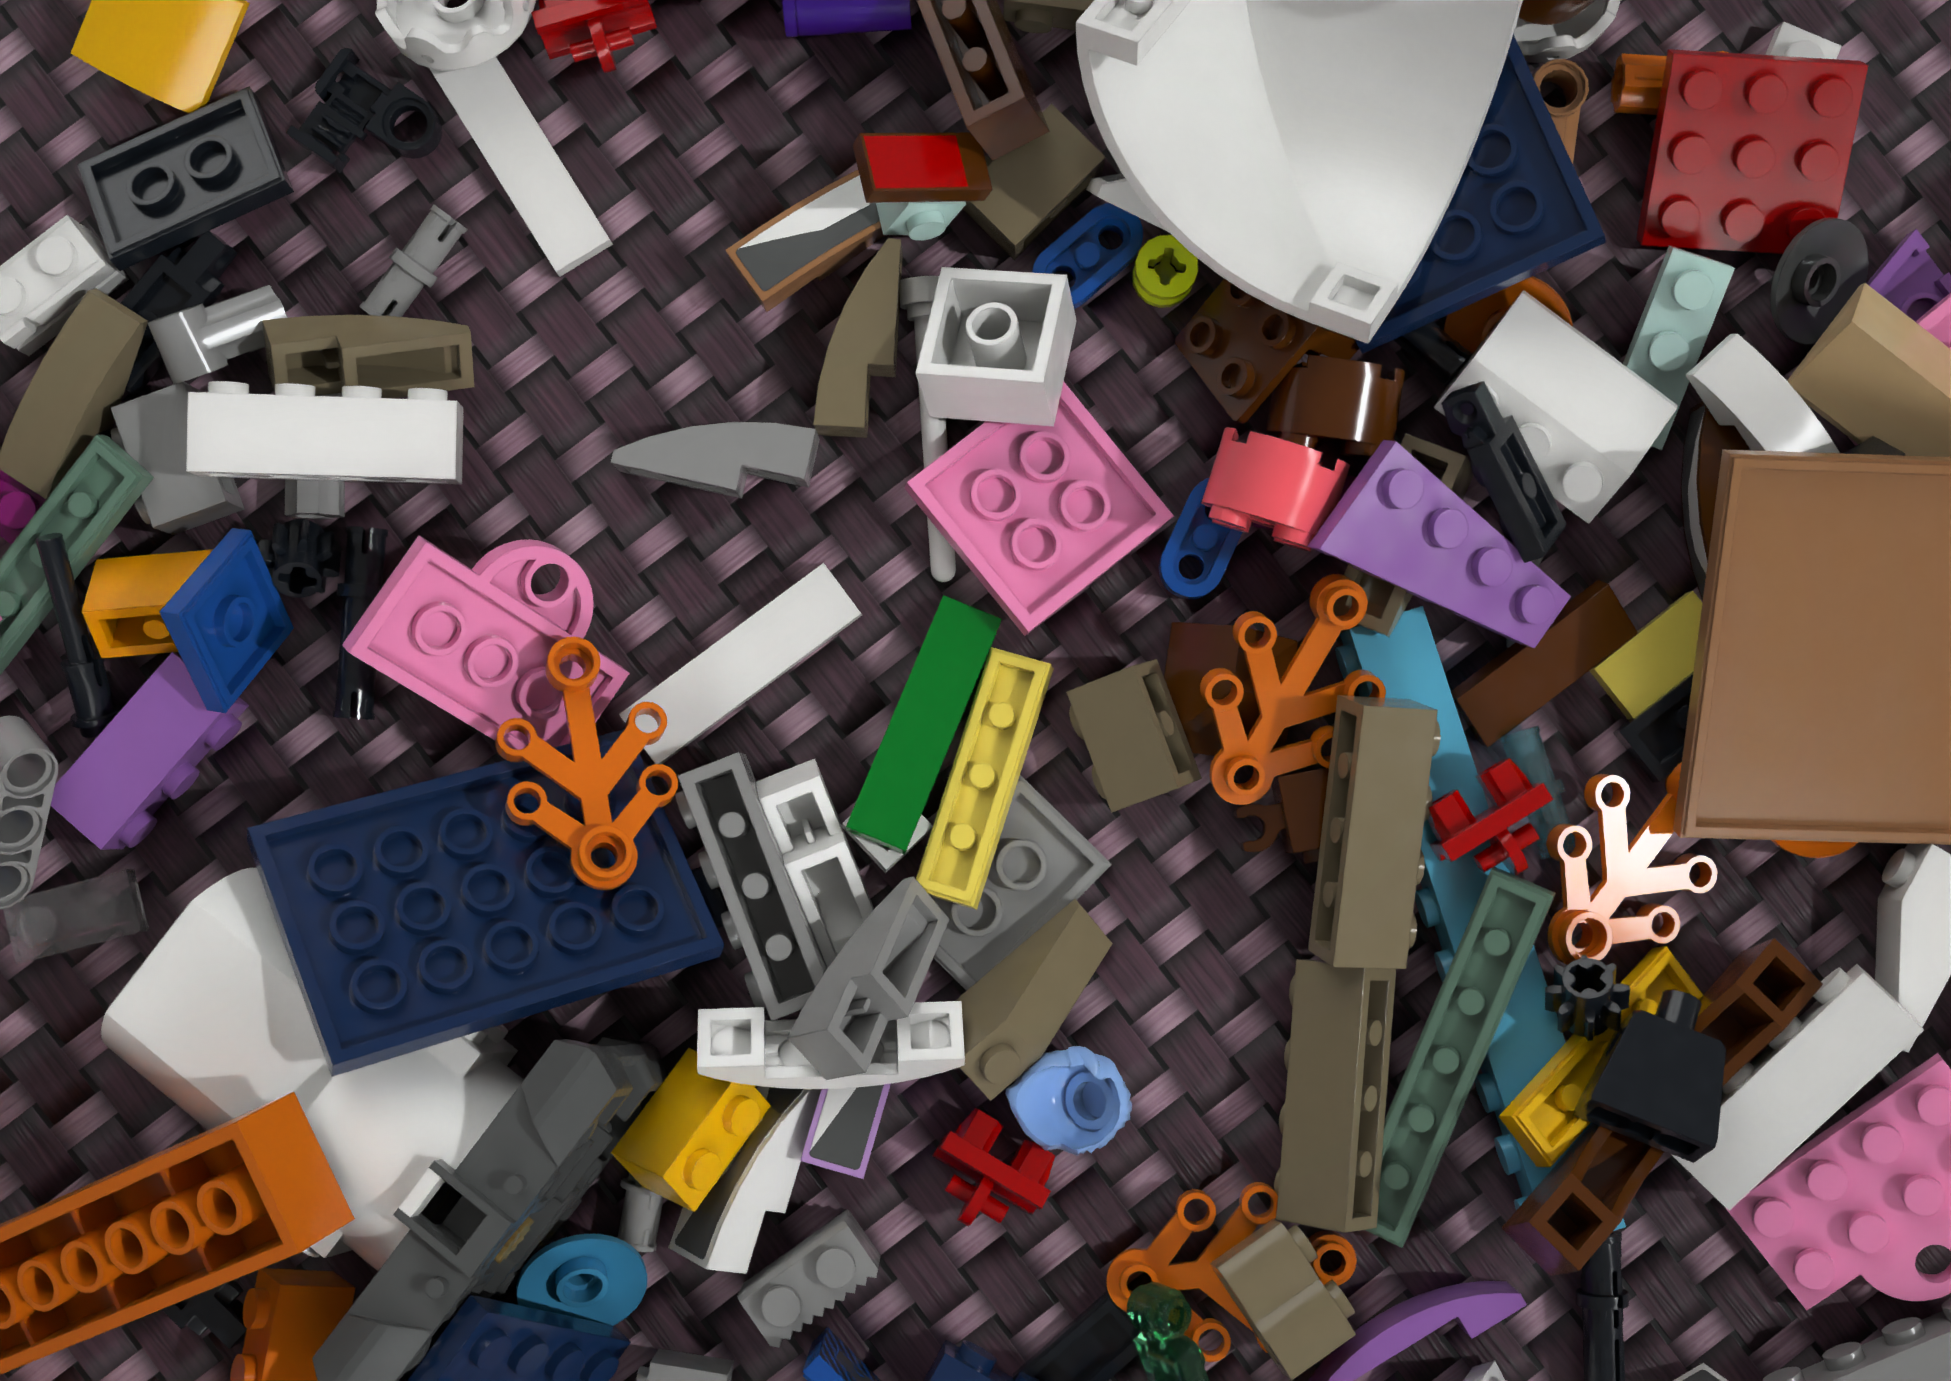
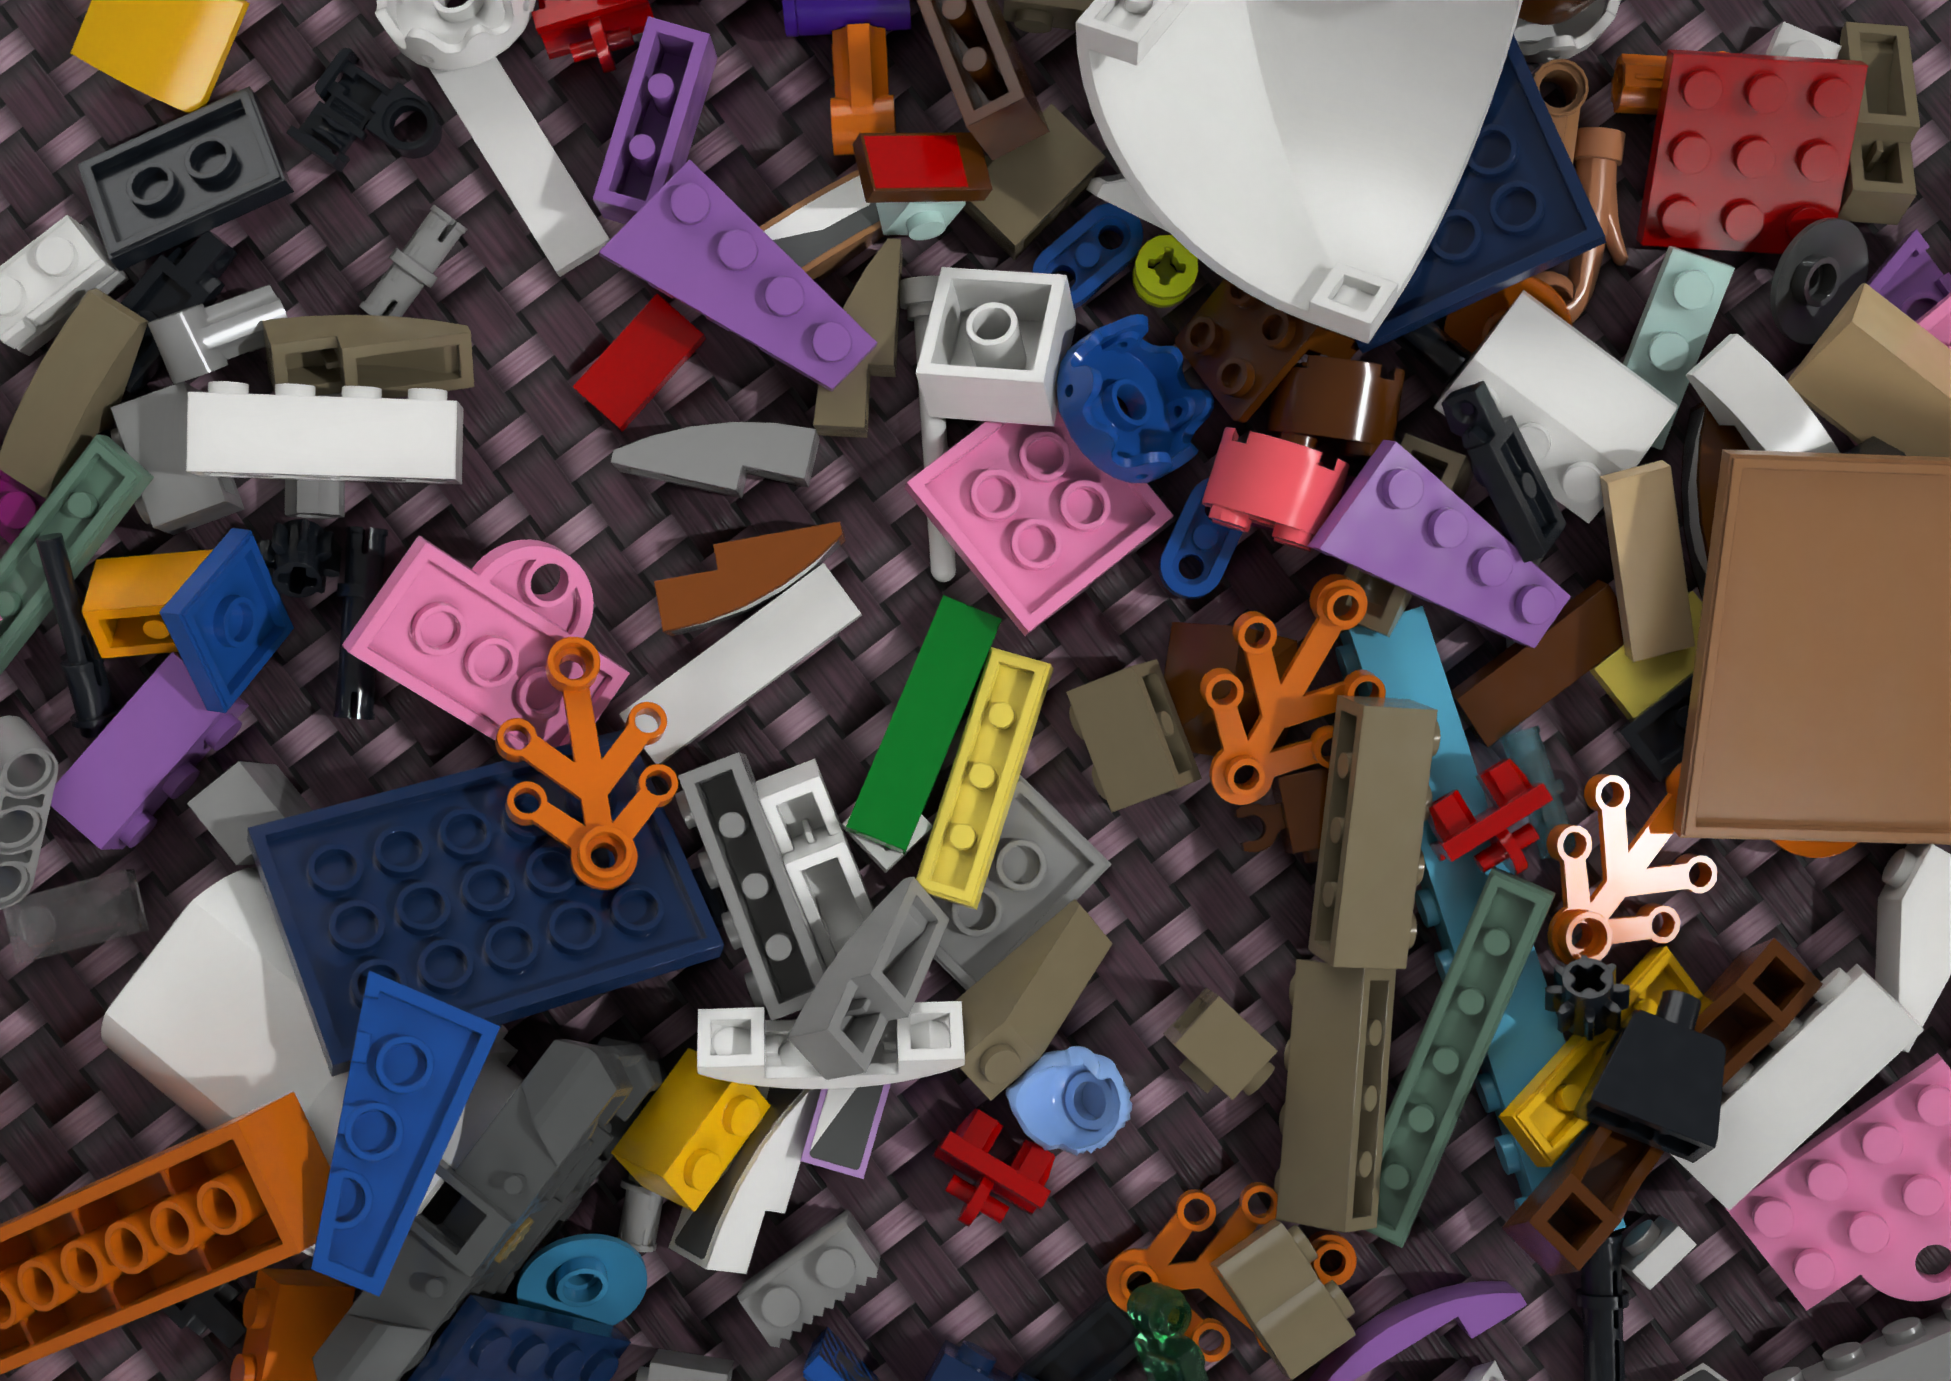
(246, 798): none -> light grey brick
(398, 1112): none -> blue wing
(639, 362): none -> red tile
(655, 117): none -> medium lavender brick
(723, 265): none -> medium lavender wing
(746, 576): none -> dark orange slope
(861, 86): none -> orange piece
(1151, 383): none -> blue plate
(1220, 1047): none -> dark tan brick
(1596, 160): none -> nougat plant
(1647, 560): none -> tan tile
(1654, 1250): none -> white plate
(1881, 163): none -> dark tan slope

